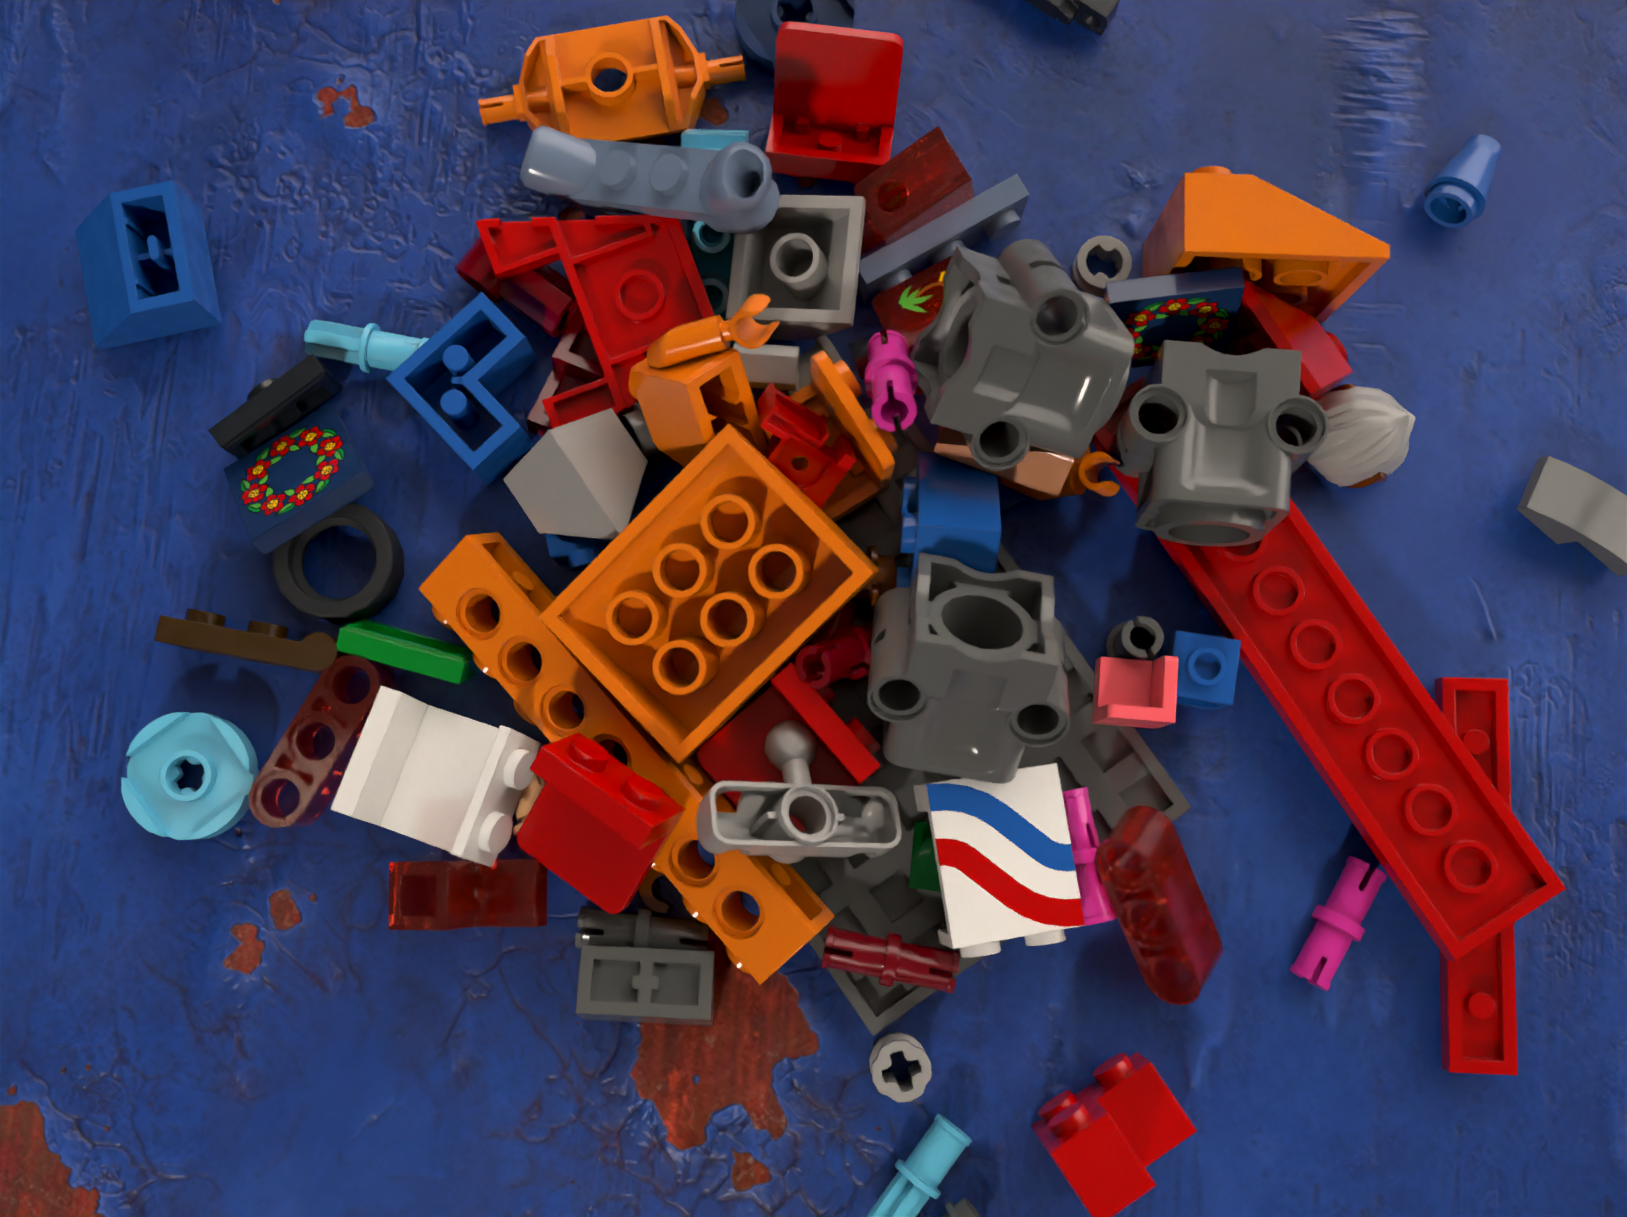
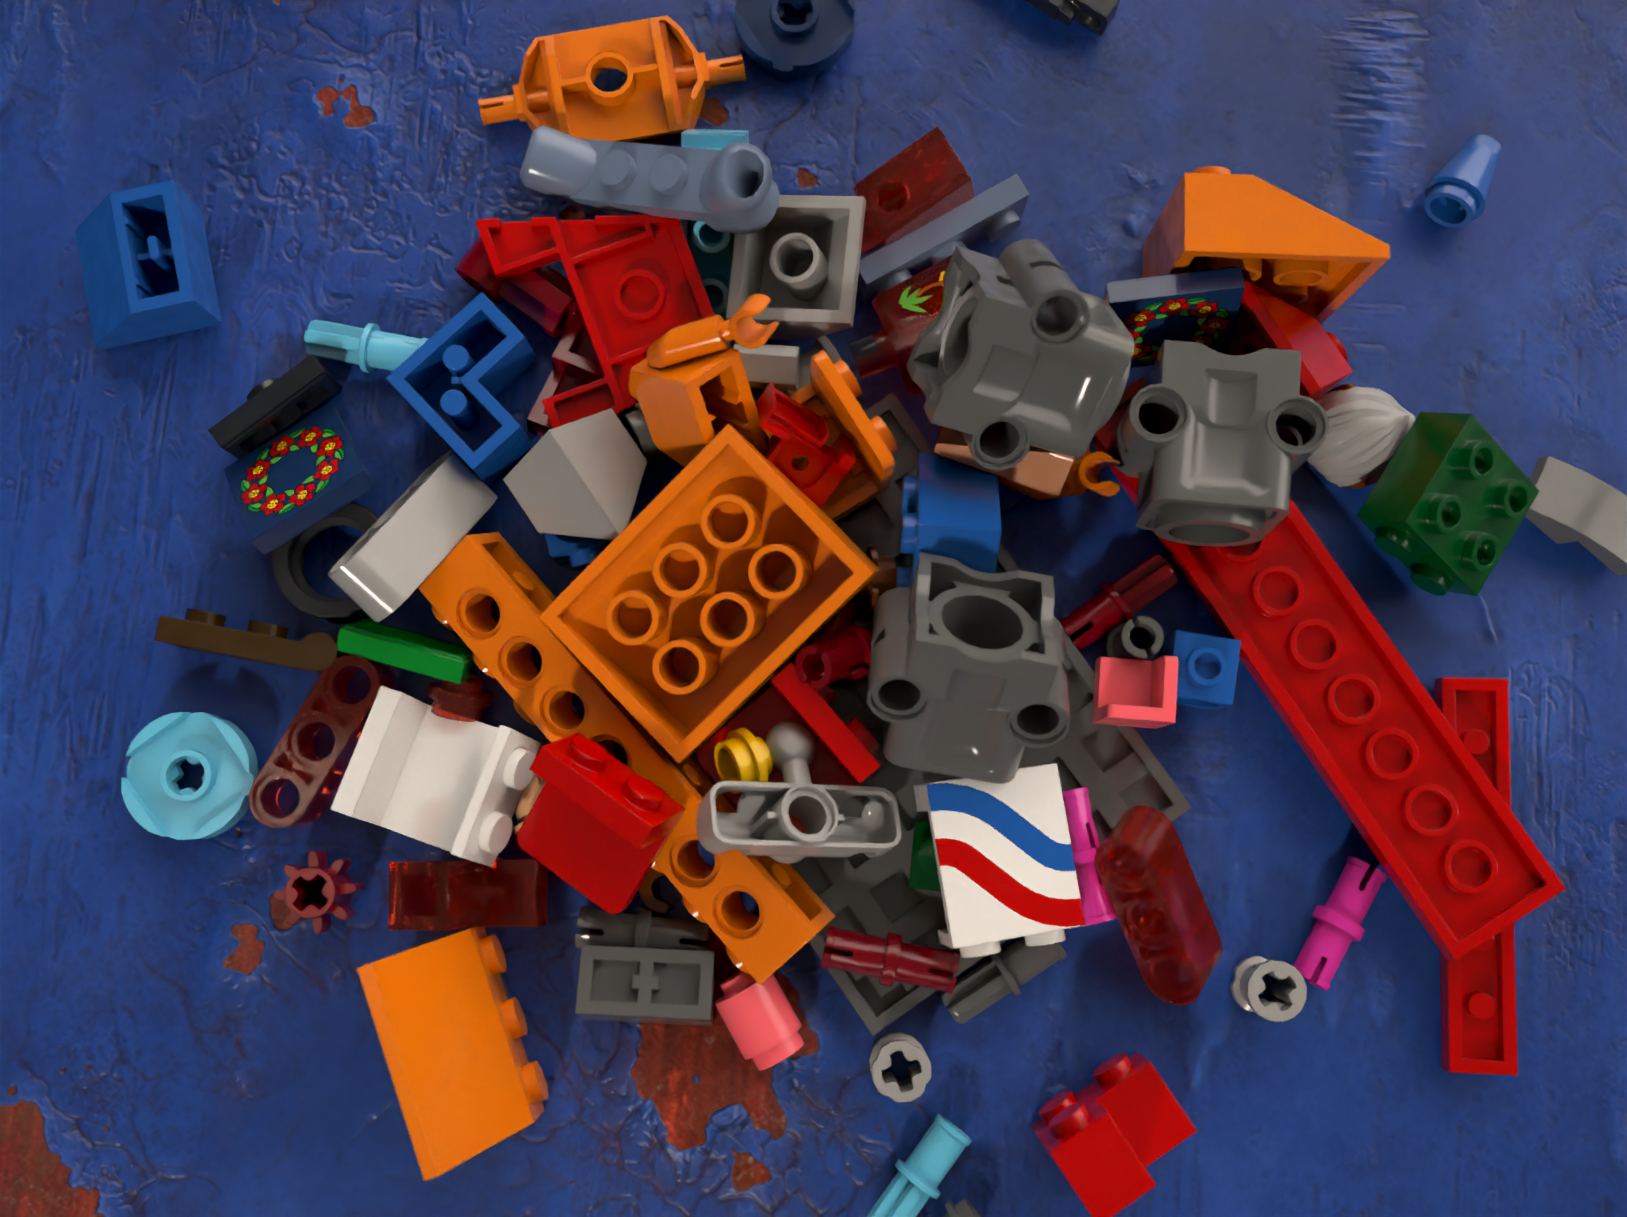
(301, 892): none -> dark red gear
(413, 536): none -> light grey beam
(454, 1047): none -> orange slope
(461, 701): none -> clear red plate
(743, 758): none -> yellow plate
(759, 1019): none -> coral brick
(833, 101): red bracket -> none
(891, 381): dark pink pin -> none
(998, 977): none -> dark grey axle
(1104, 248): light grey bush -> none
(1119, 601): none -> dark red axle
(1288, 990): none -> light grey bush
(1448, 503): none -> dark green brick

